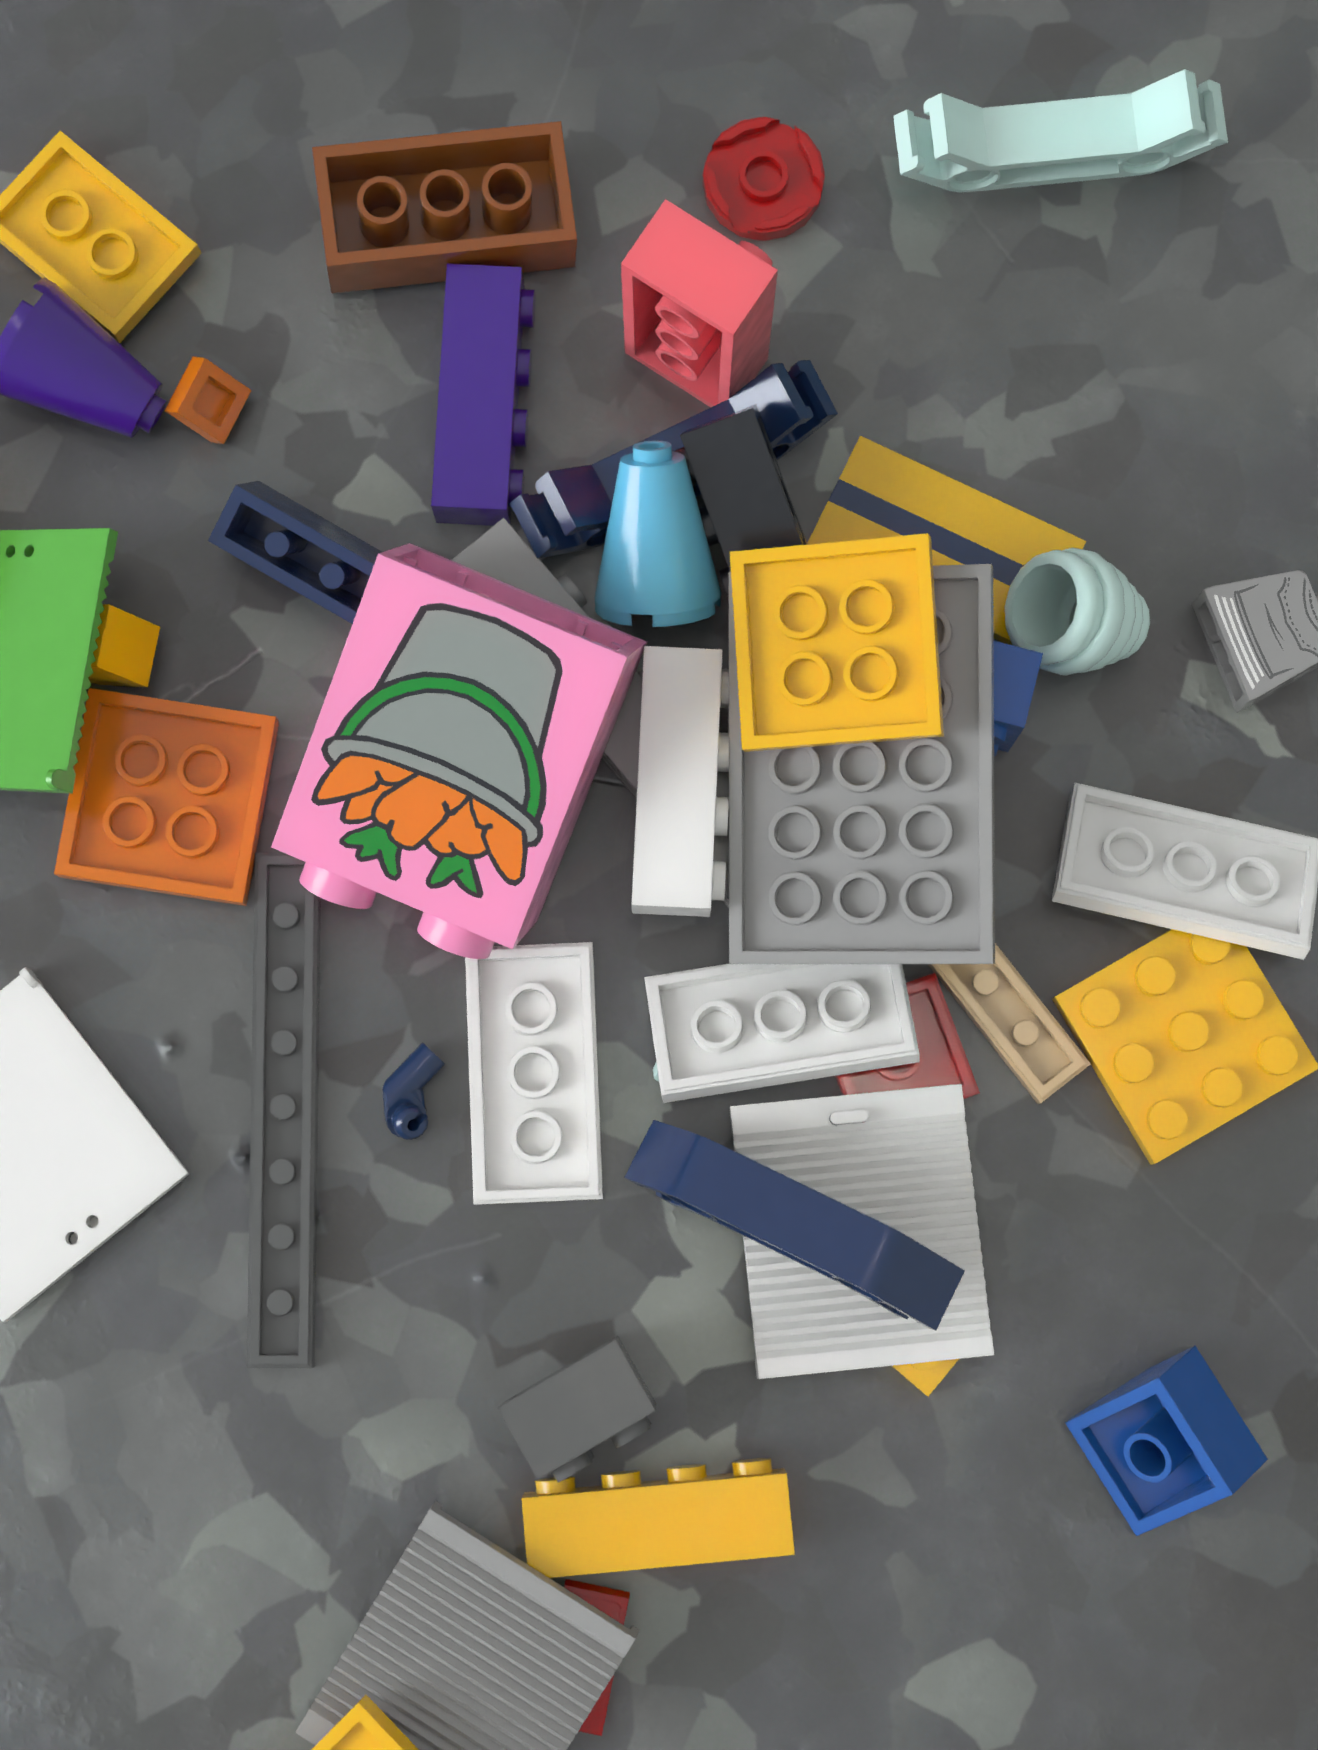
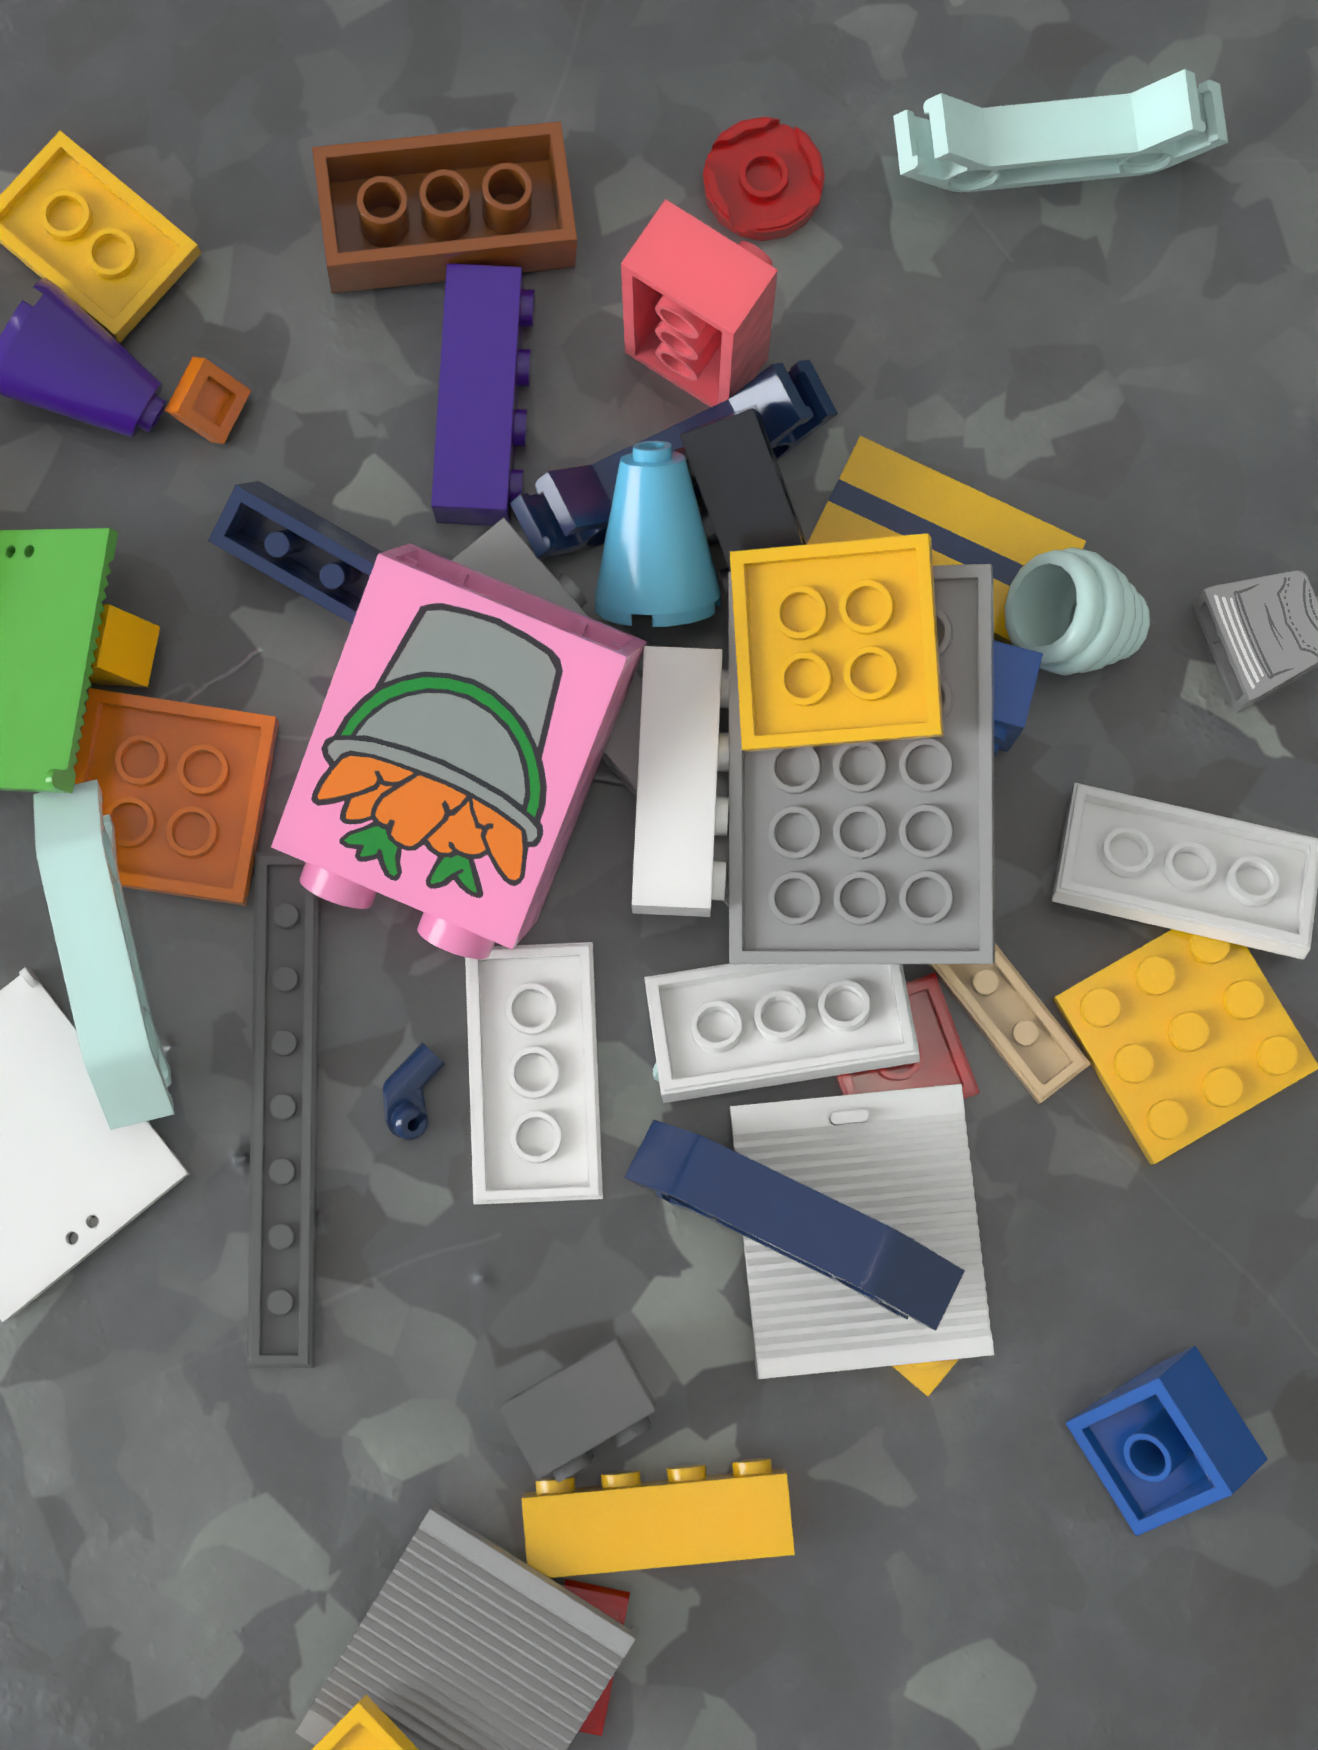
(100, 956): none -> light aqua piece

